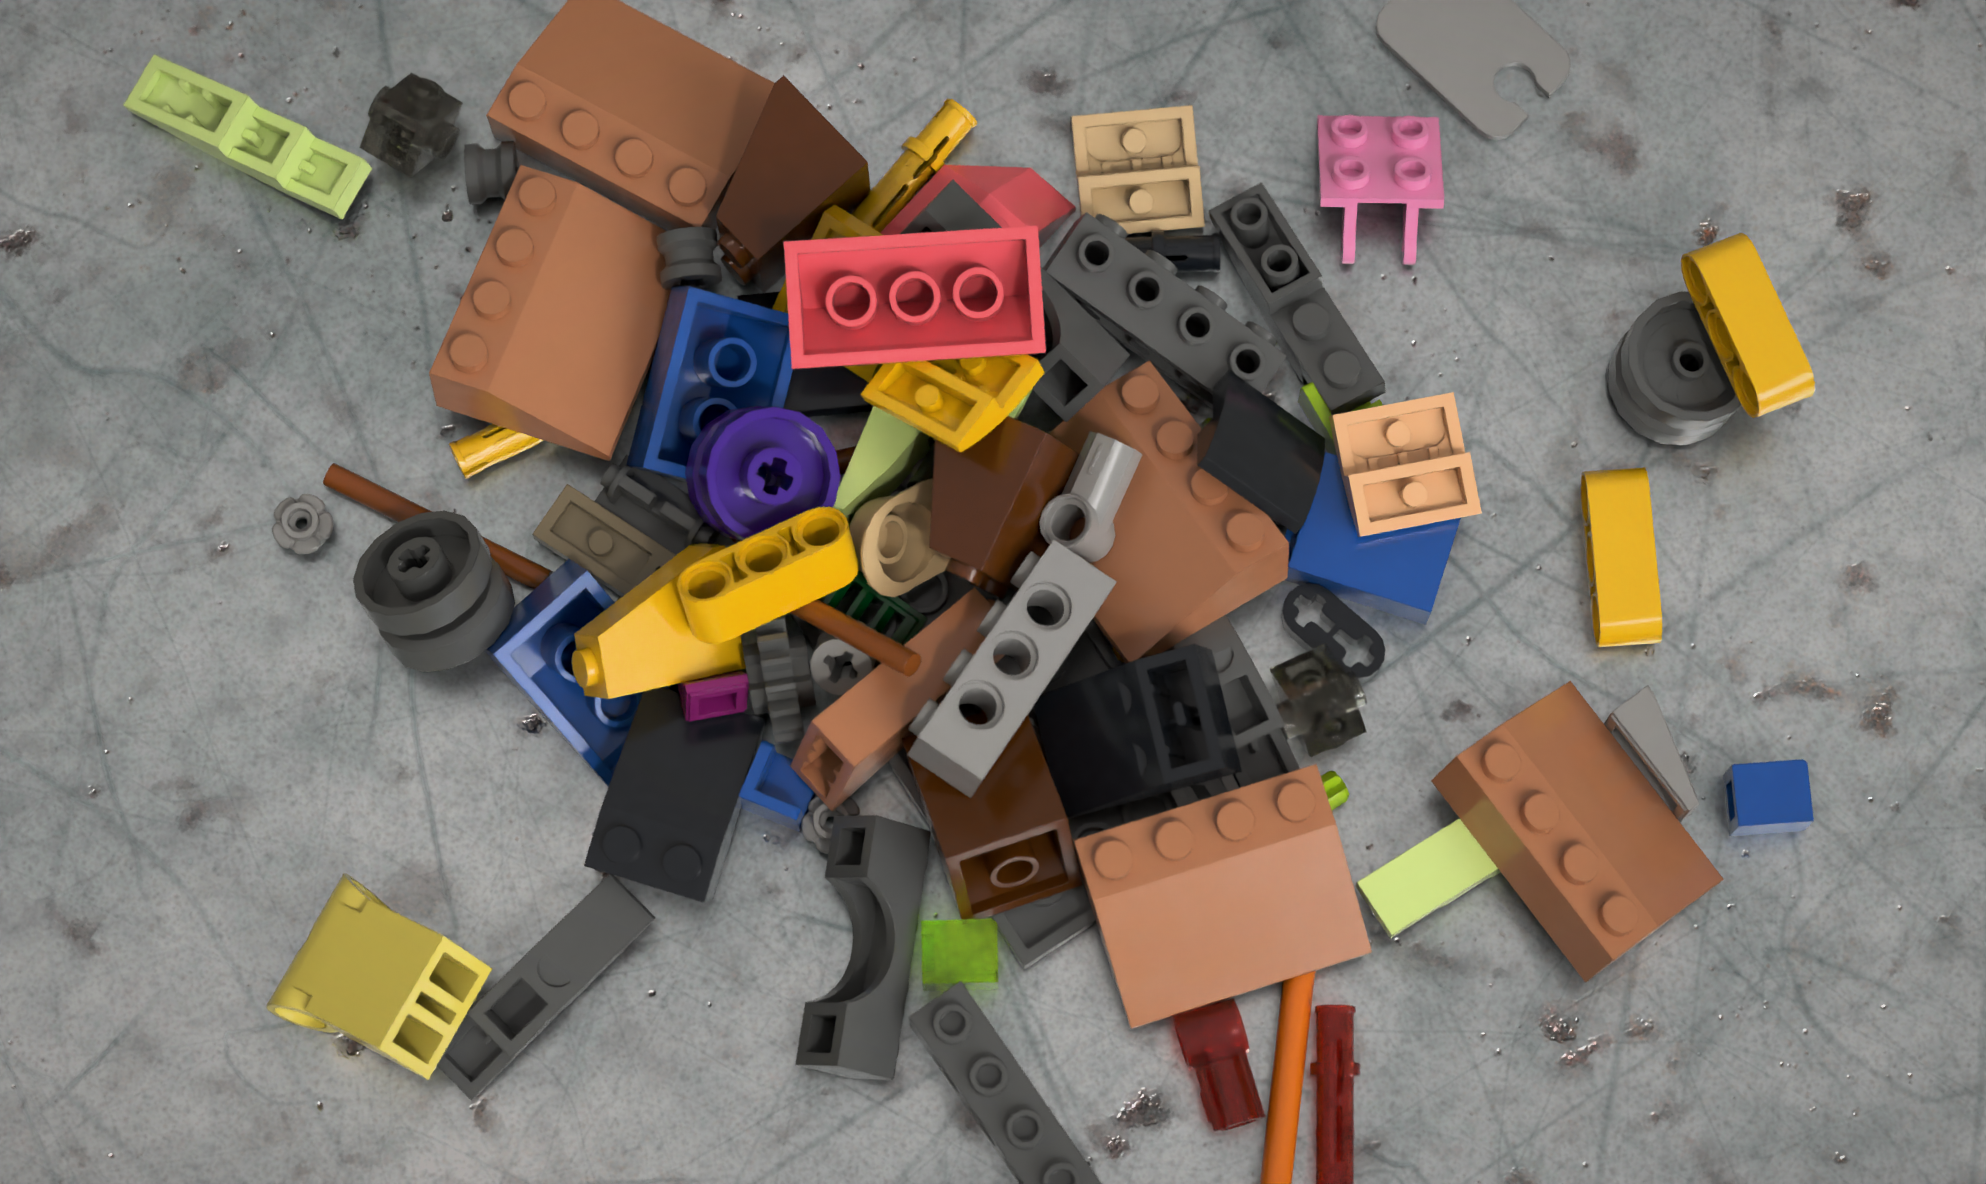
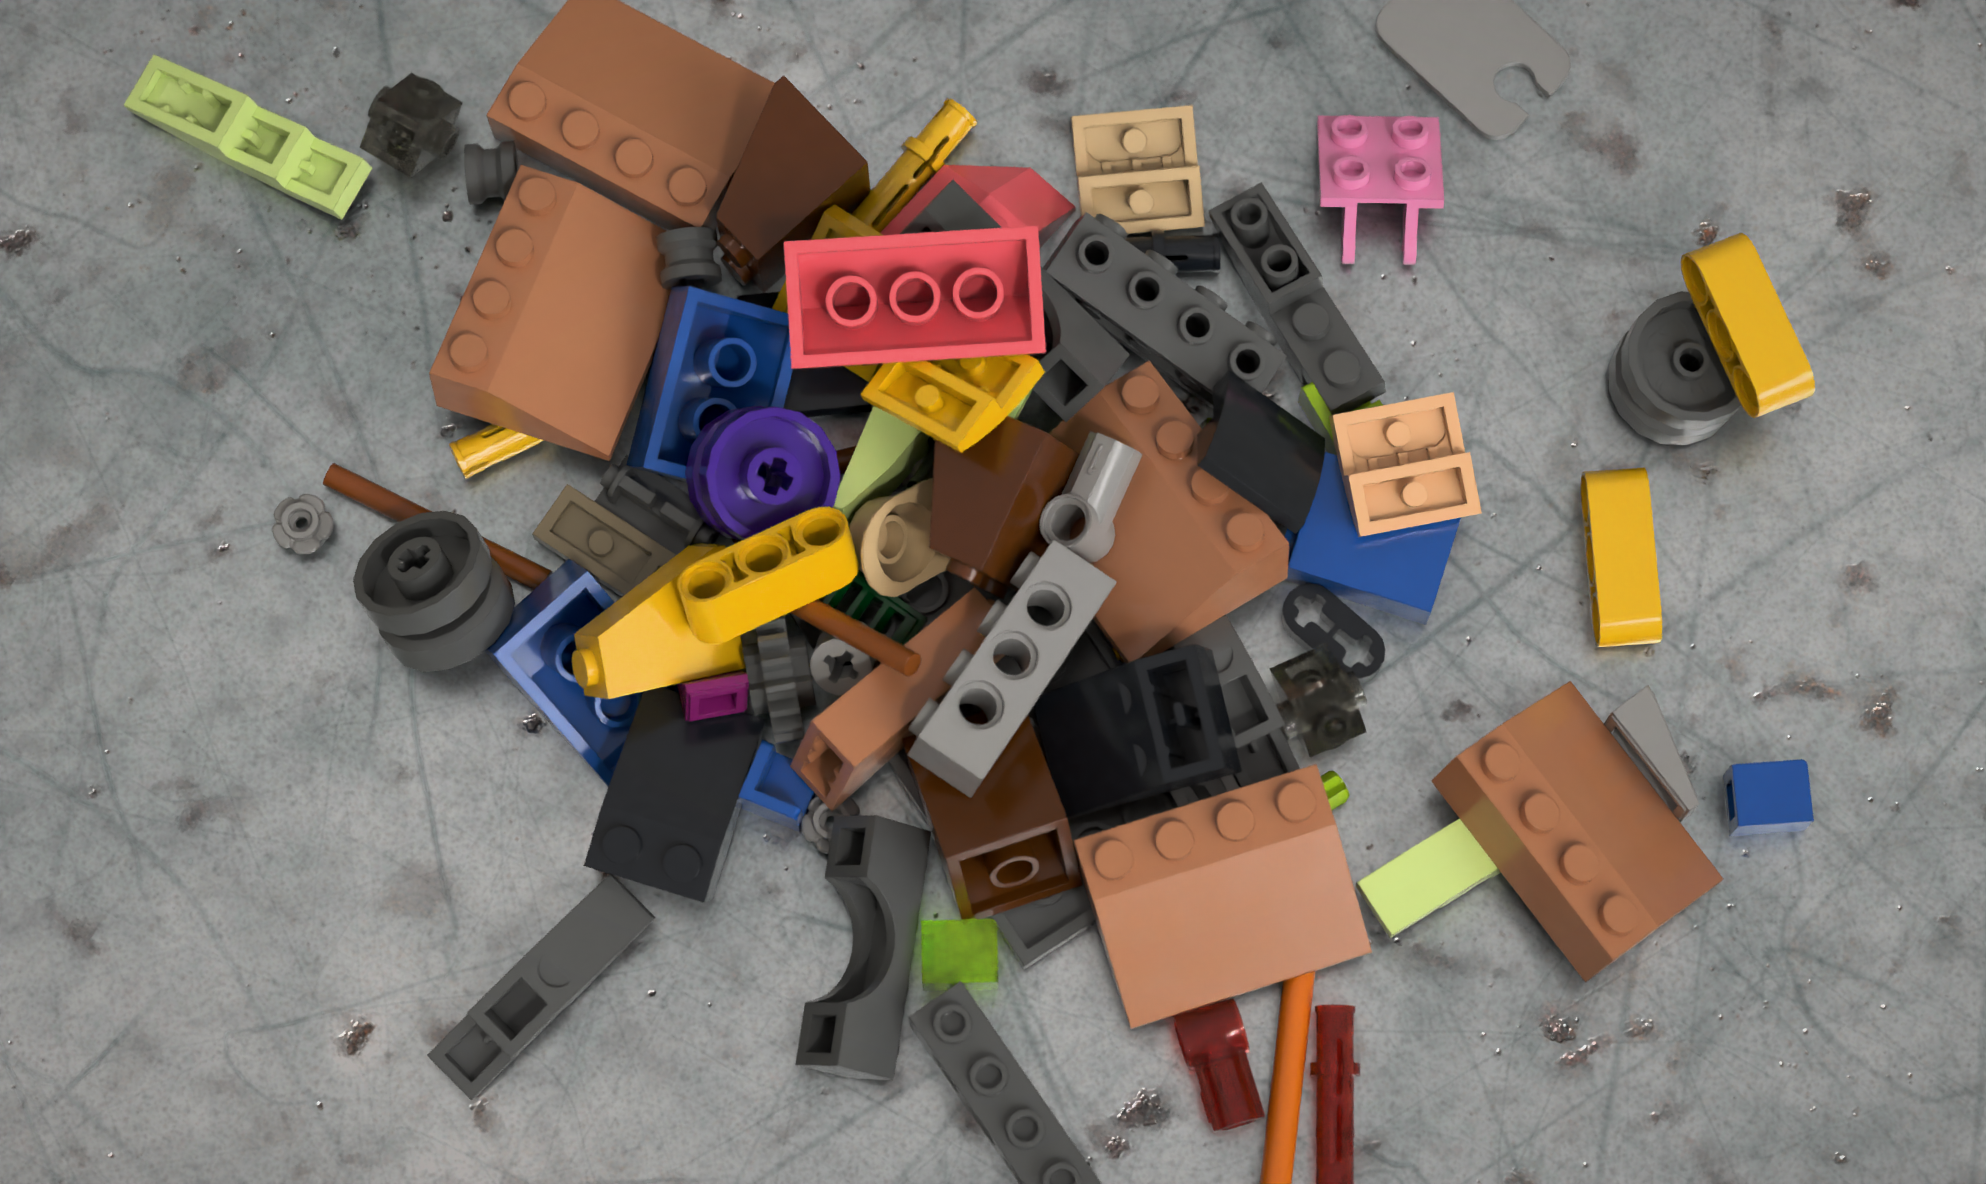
(379, 980): light yellow piece -> none

